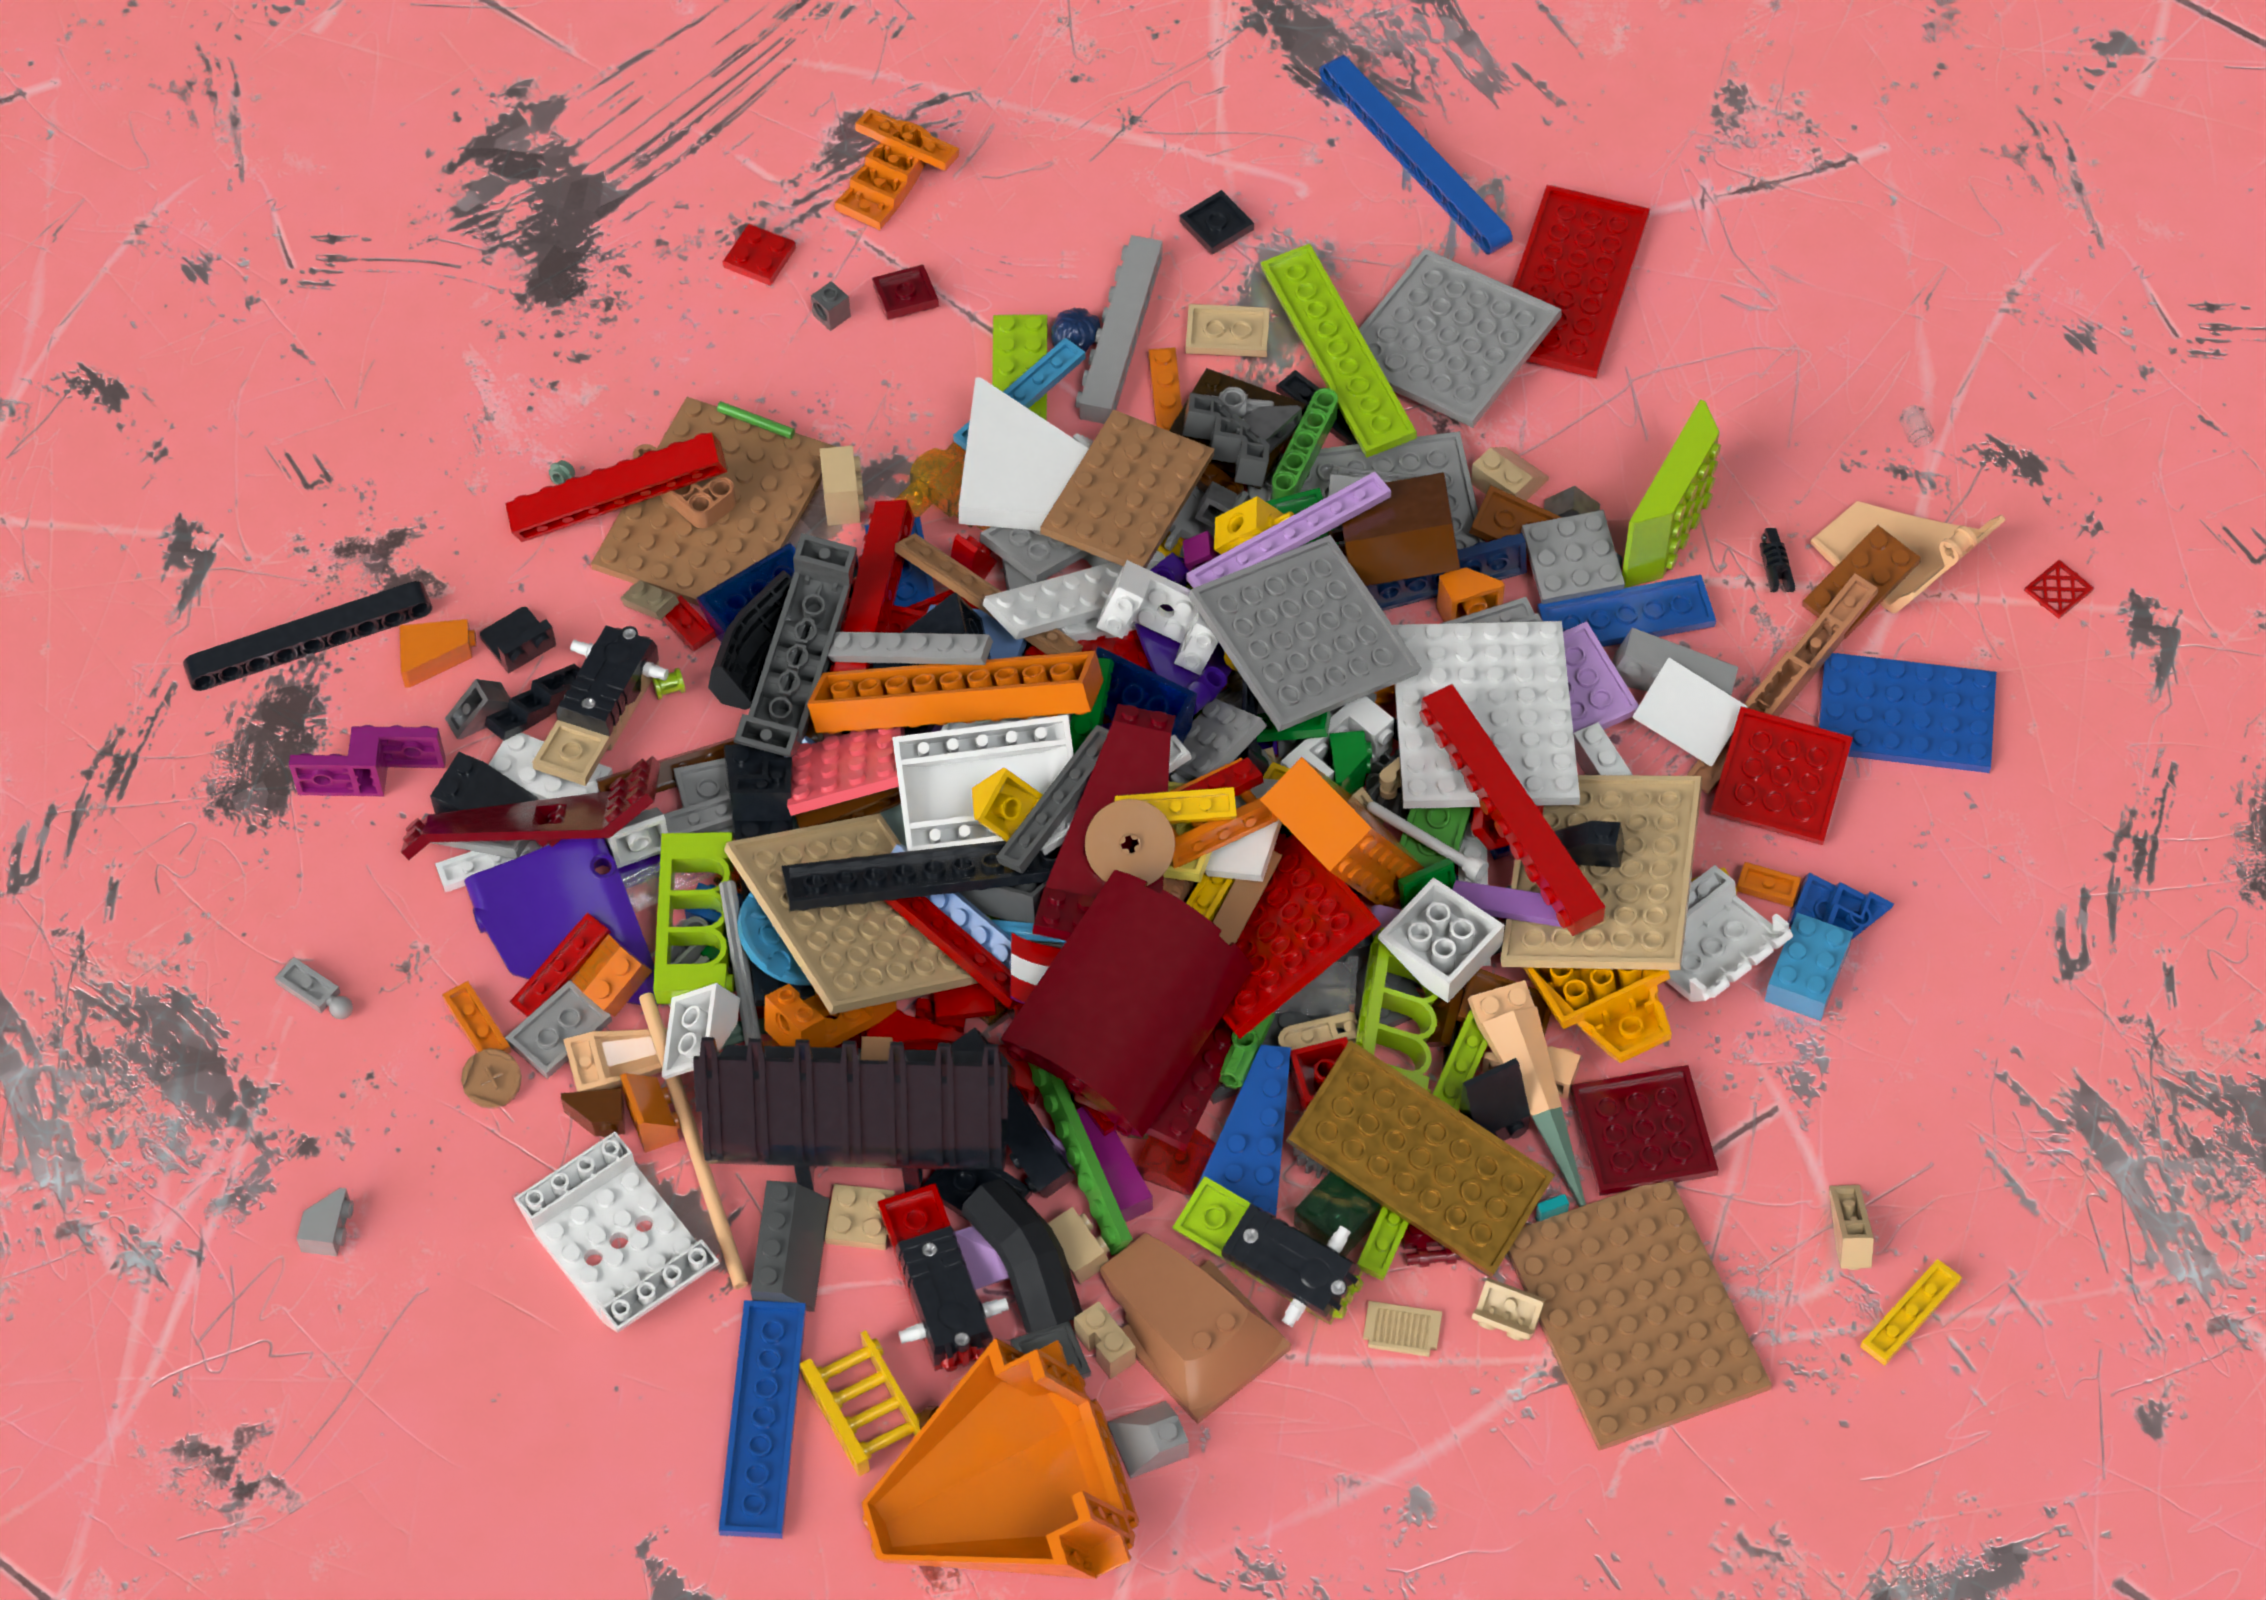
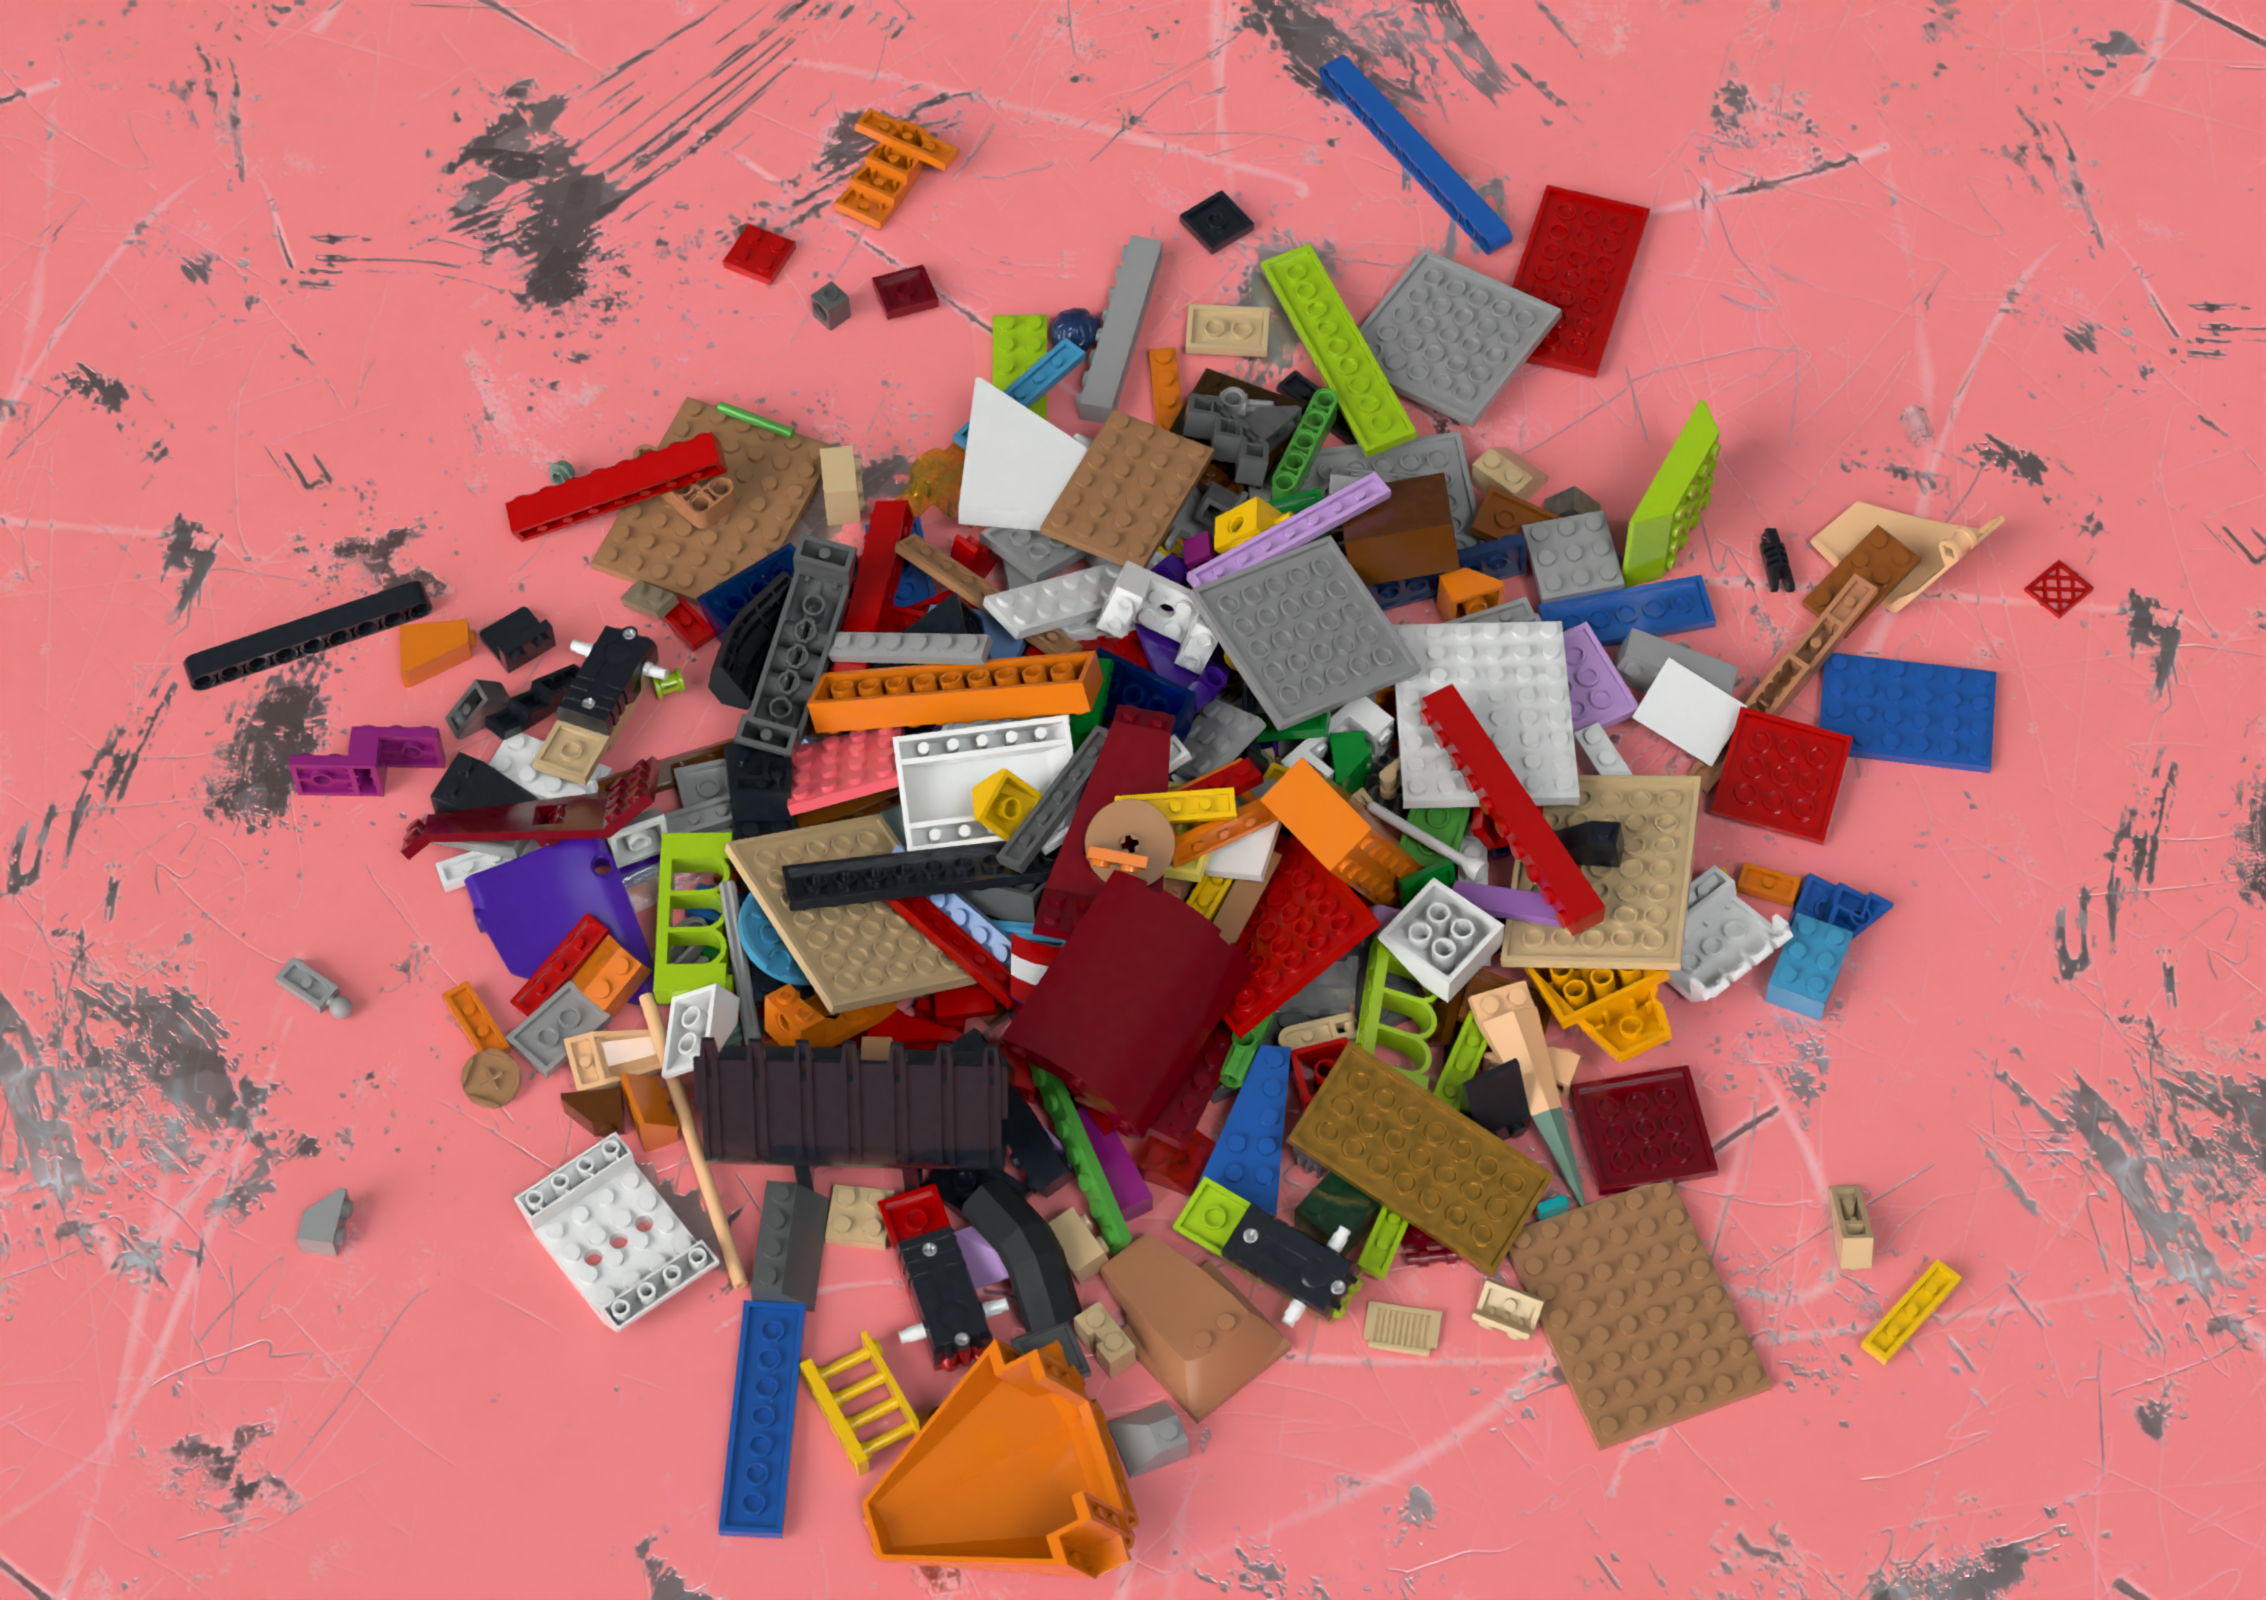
(1129, 862): none -> orange plate

